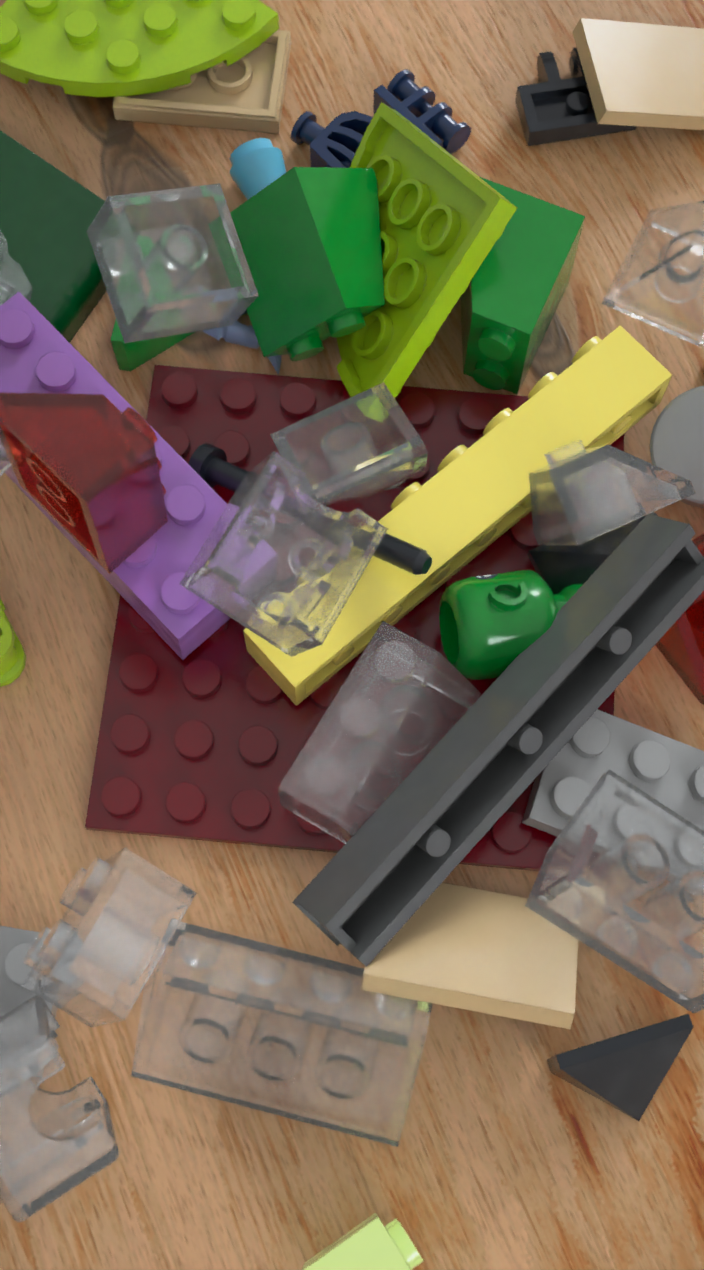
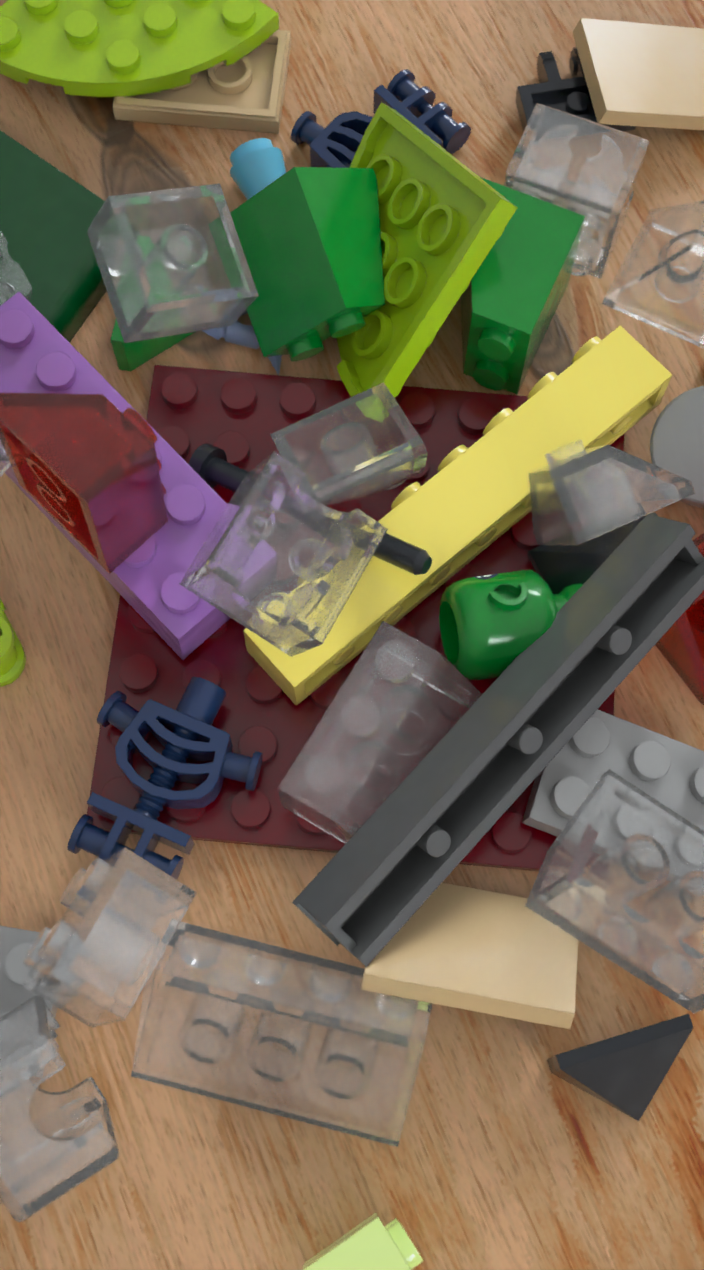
(191, 739): none -> dark blue piece
(581, 170): none -> clear piece

